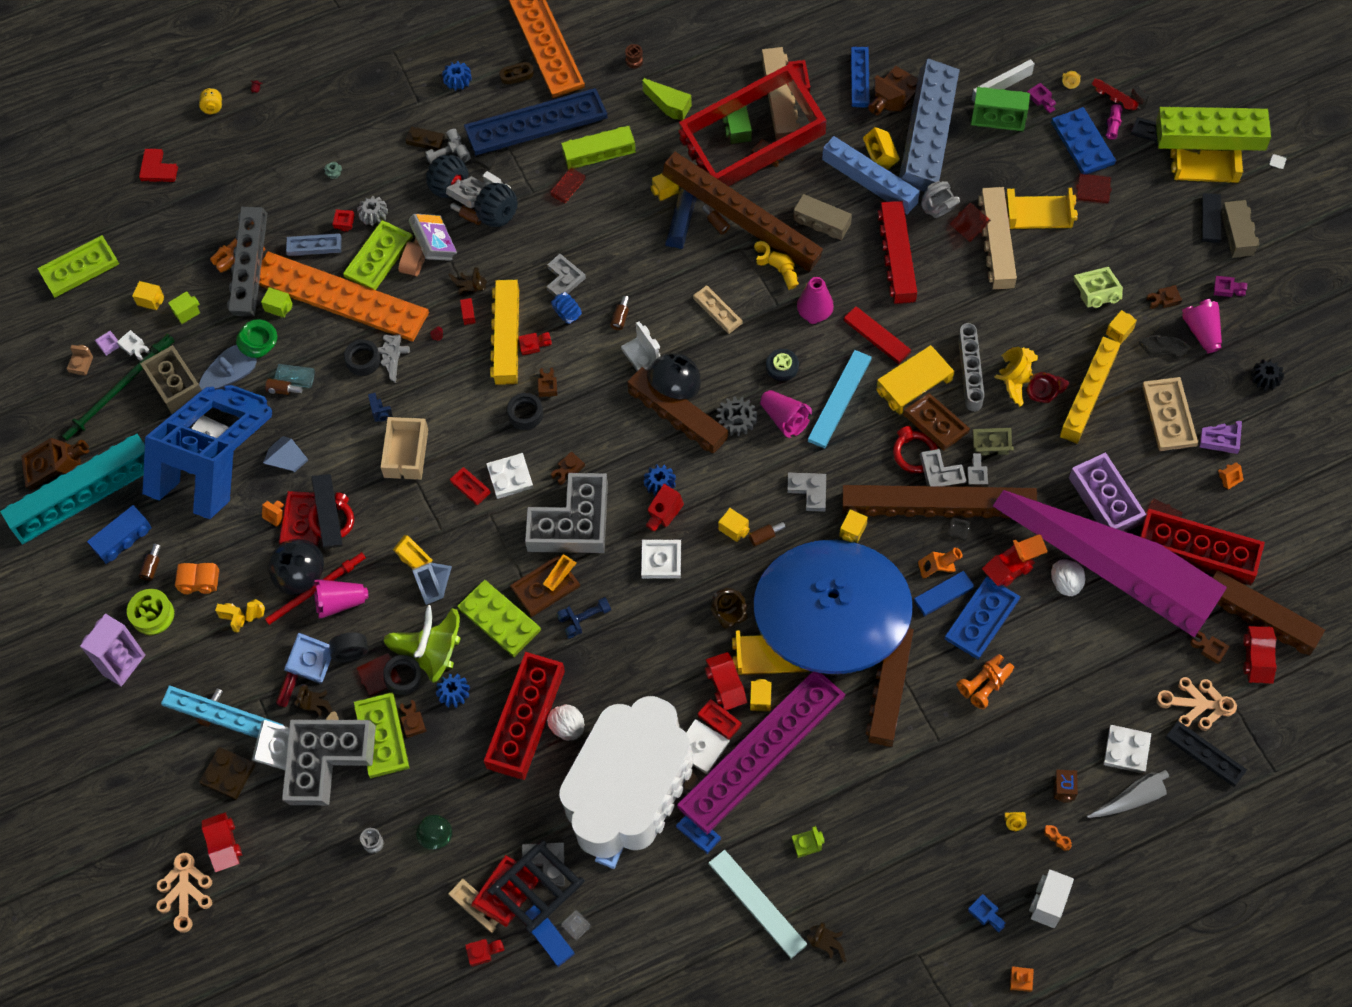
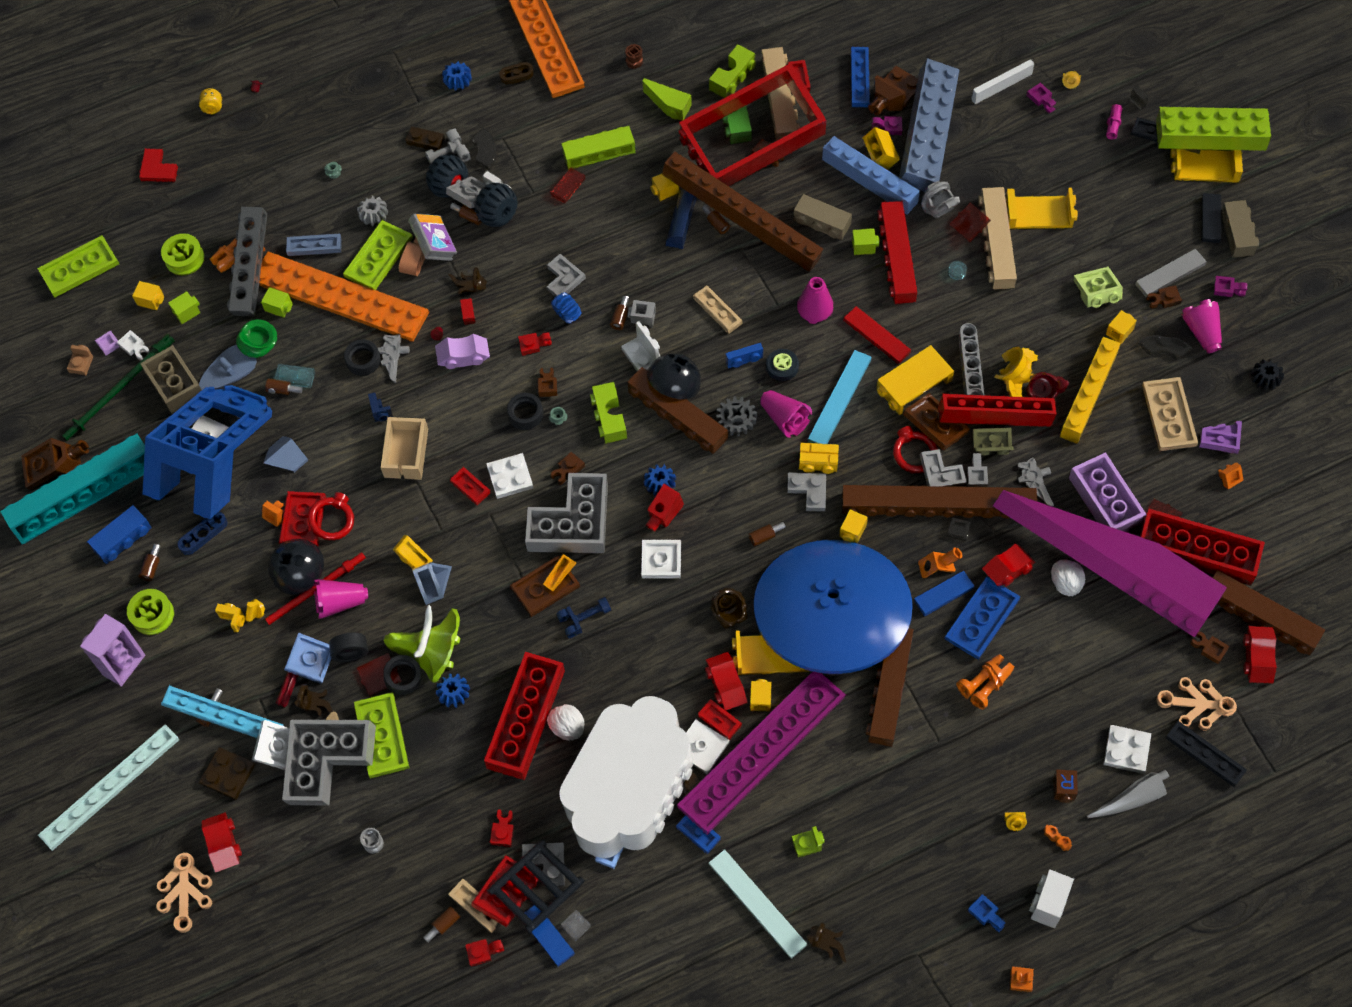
(108, 787): none -> light aqua tile
(187, 538): none -> dark blue beam
(189, 247): none -> lime wheel
(197, 577): orange brick -> none
(326, 511): black tile -> none
(343, 220): red tile -> none
(413, 721): reddish brown plate -> none
(434, 832): clear green helmet -> none
(442, 923): none -> reddish brown piece
(462, 351): none -> lavender brick
(499, 618): lime plate -> none
(502, 832): none -> red plate
(505, 332): yellow brick -> none
(535, 121): dark blue plate -> none
(555, 412): none -> sand green plate
(612, 426): none -> lime arch
(642, 312): none -> light grey brick
(726, 82): none -> lime arch
(734, 525): yellow brick -> none
(744, 355): none -> blue plate
(778, 260): yellow piece -> none
(818, 457): none -> yellow brick
(864, 241): none -> lime brick
(890, 124): none -> magenta plate
(957, 270): none -> clear light blue tile
(996, 410): none -> red brick
(1000, 108): bright green brick -> none
(1030, 547): orange bracket -> none
(1033, 478): none -> light grey piece
(1083, 141): blue plate -> none
(1094, 188): clear red piece -> none
(1115, 95): red plate -> none
(1171, 272): none -> light grey tile
(1277, 161): white sticker -> none

